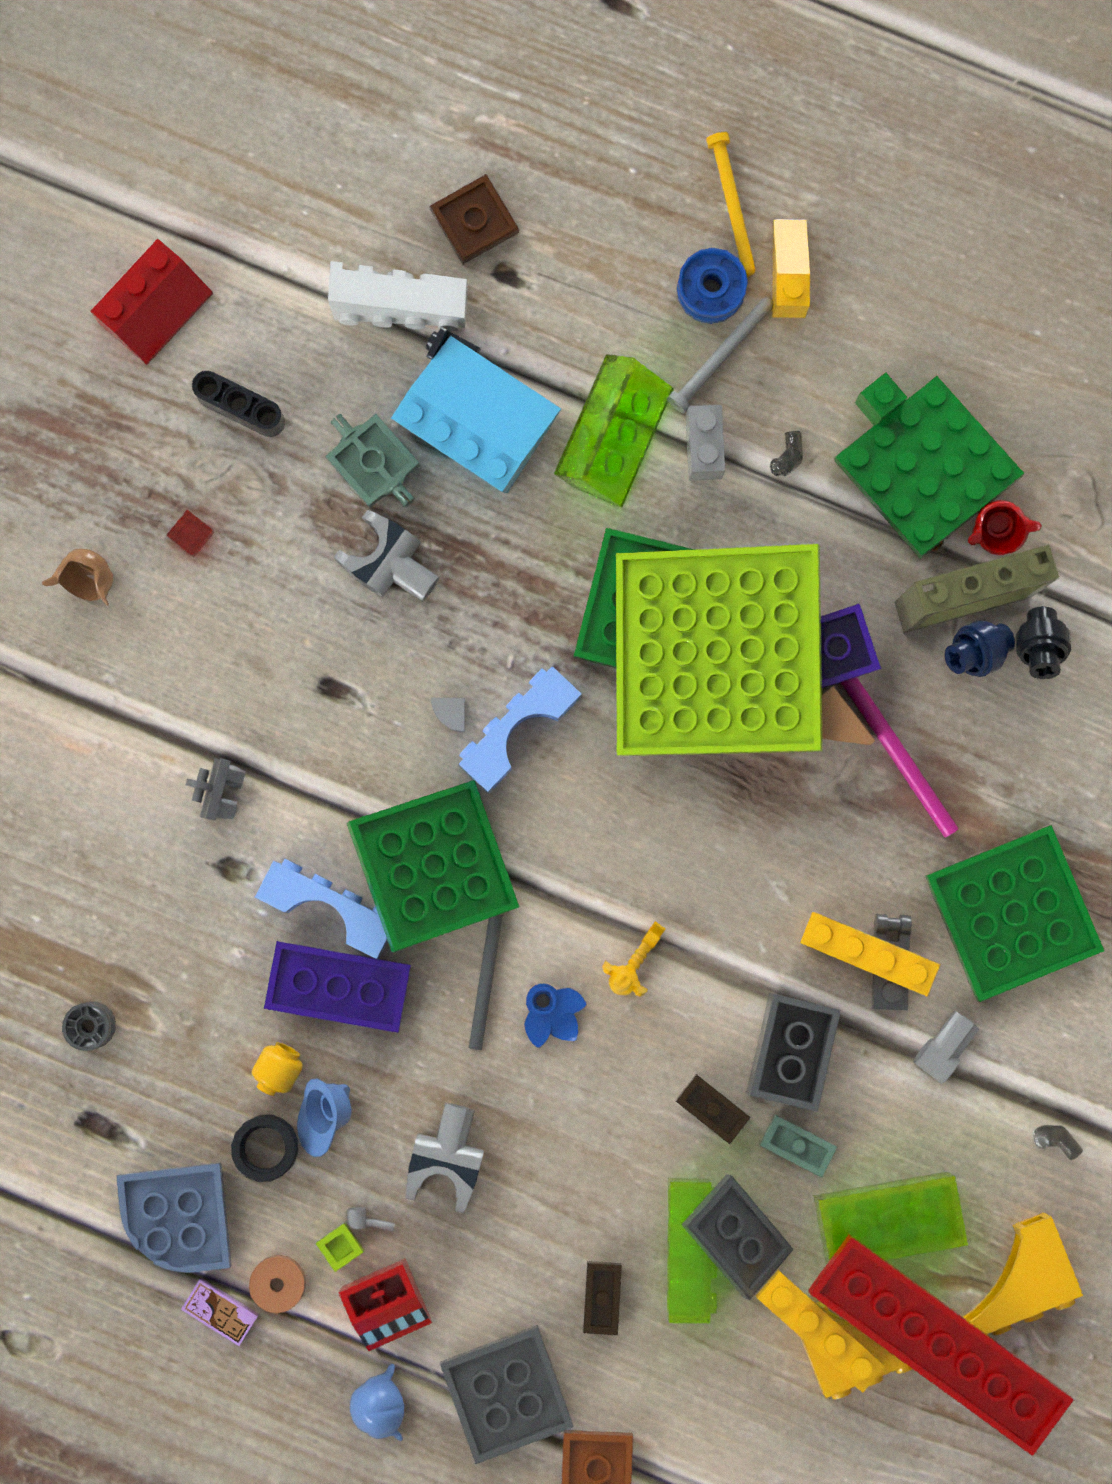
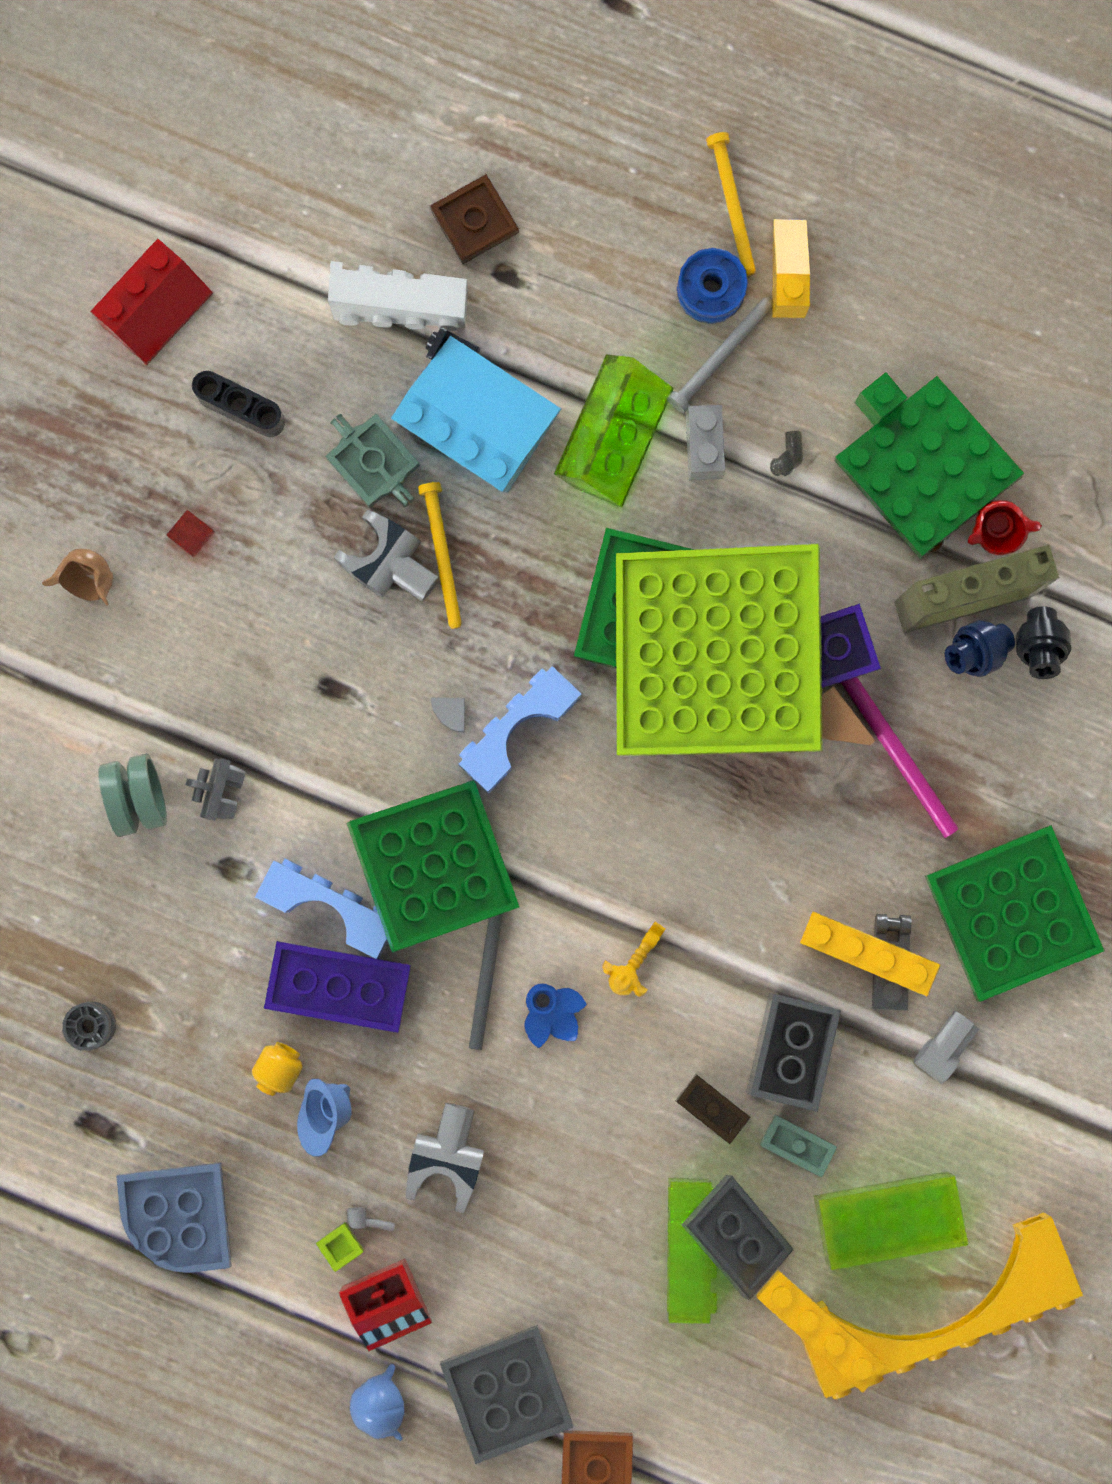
(132, 795): none -> sand green wheel
(220, 1311): tile -> none
(238, 1148): black tyre -> none
(261, 1284): nougat piece -> none
(431, 491): none -> yellow bar
(602, 1298): dark brown plate -> none
(940, 1345): red plate -> none
(1059, 1137): clear smoke arm -> none

